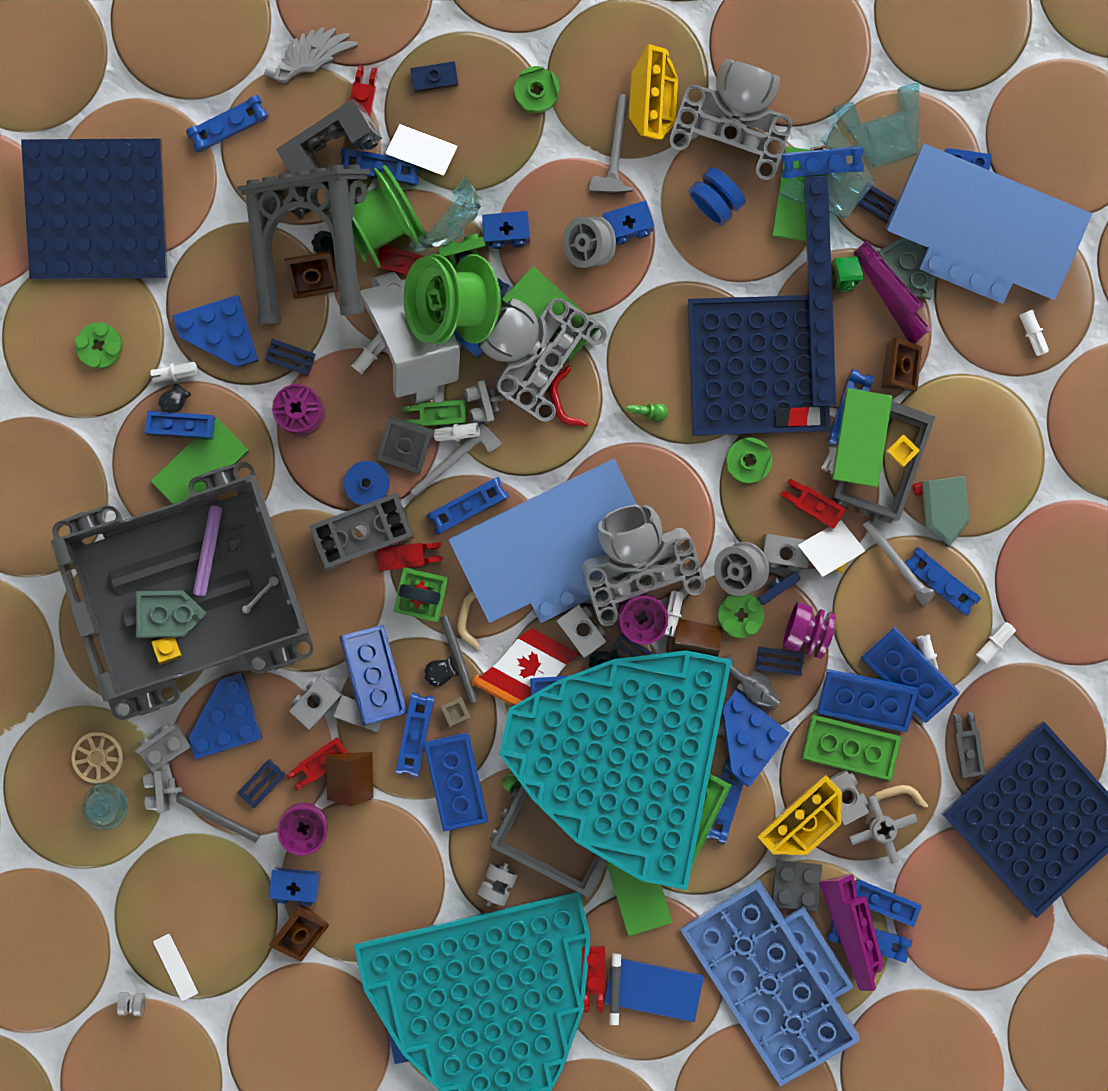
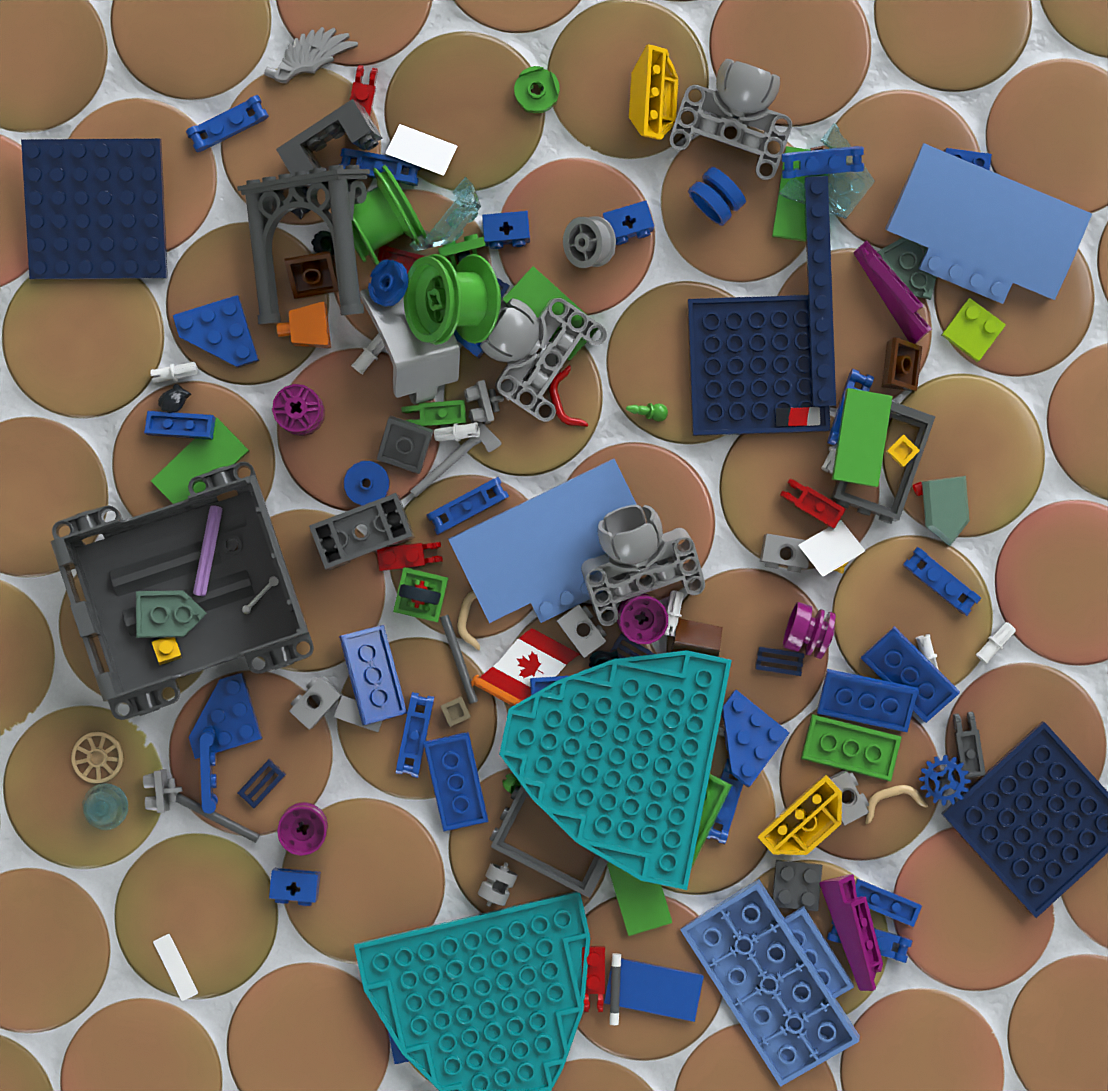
(111, 349): bright green plate -> none
(131, 1004): light grey wheel -> none
(163, 747): light grey bracket -> none
(208, 779): none -> blue plate
(272, 350): dark blue tile -> none
(299, 933): reddish brown slope -> none
(307, 326): none -> orange torso
(315, 765): red hinge -> none
(349, 777): reddish brown slope -> none
(388, 283): none -> blue plate
(434, 76): dark blue plate -> none
(439, 672): black animal -> none
(611, 183): light grey piece -> none
(741, 568): light grey wheel -> none
(749, 625): bright green plate -> none
(755, 687): dark grey animal -> none
(760, 454): bright green plate -> none
(778, 586): dark blue plate -> none
(846, 273): green slope -> none
(873, 210): dark blue tile -> none
(889, 136): clear light blue wing -> none
(893, 826): light grey bar -> none
(922, 593): light grey piece -> none
(939, 791): none -> blue gear
(973, 329): none -> lime plate
(1034, 332): white axle -> none

